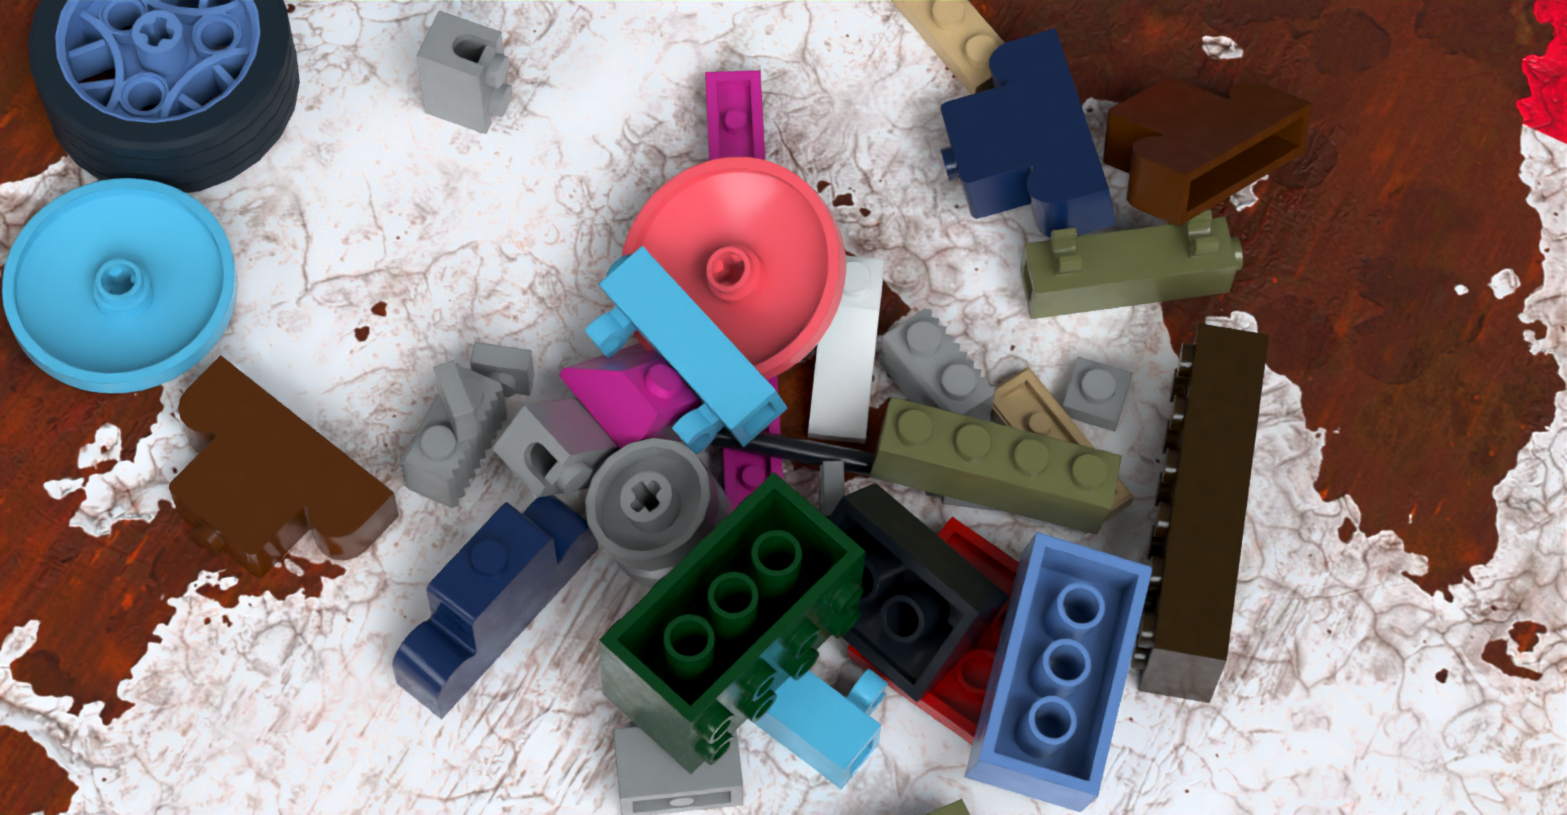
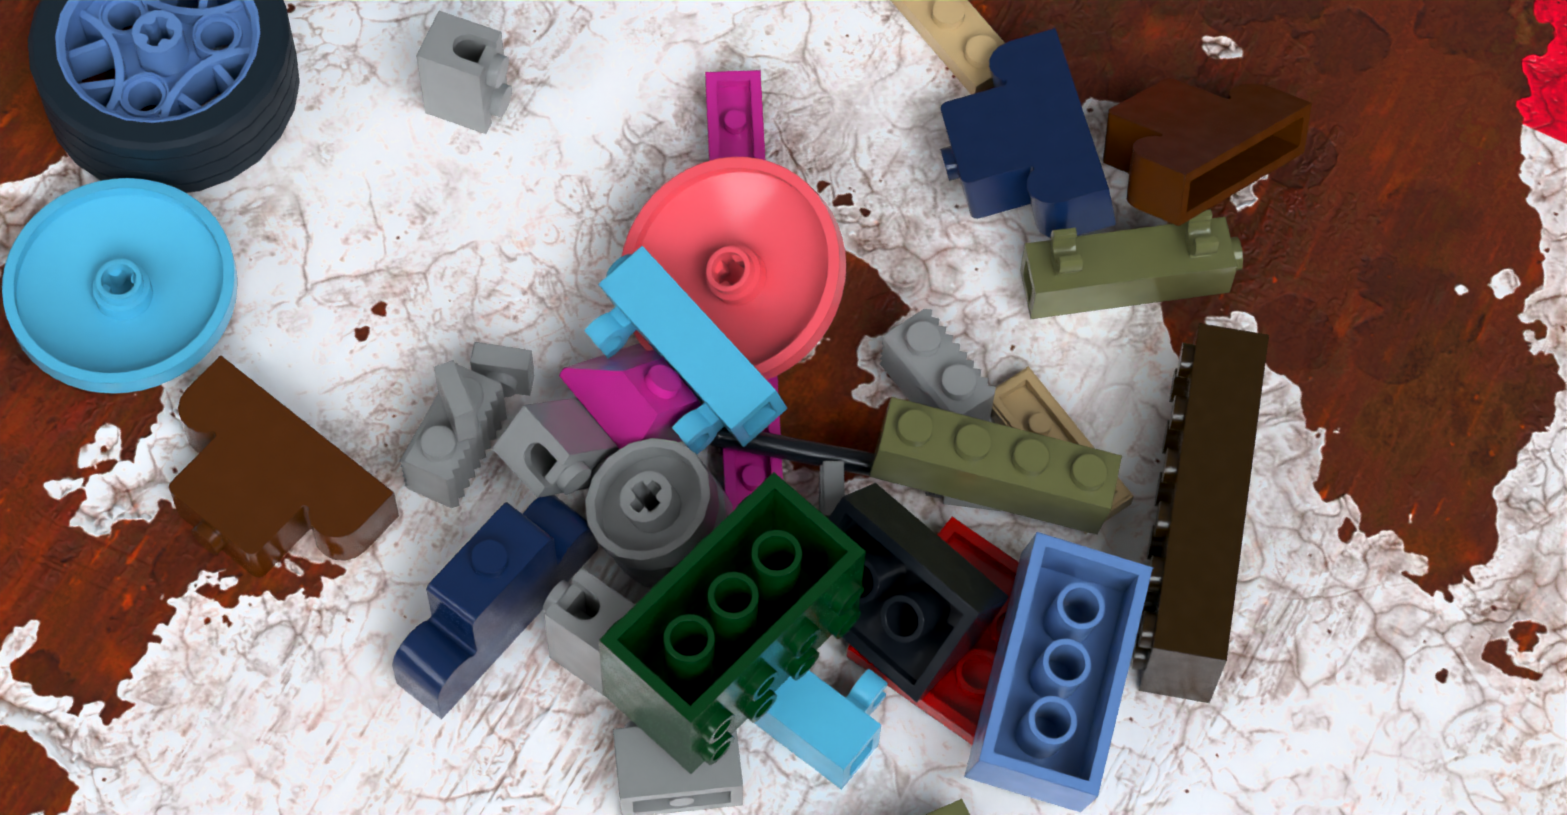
(577, 620): none -> light grey brick
(847, 357): white slope -> none
(1096, 393): light grey plate -> none

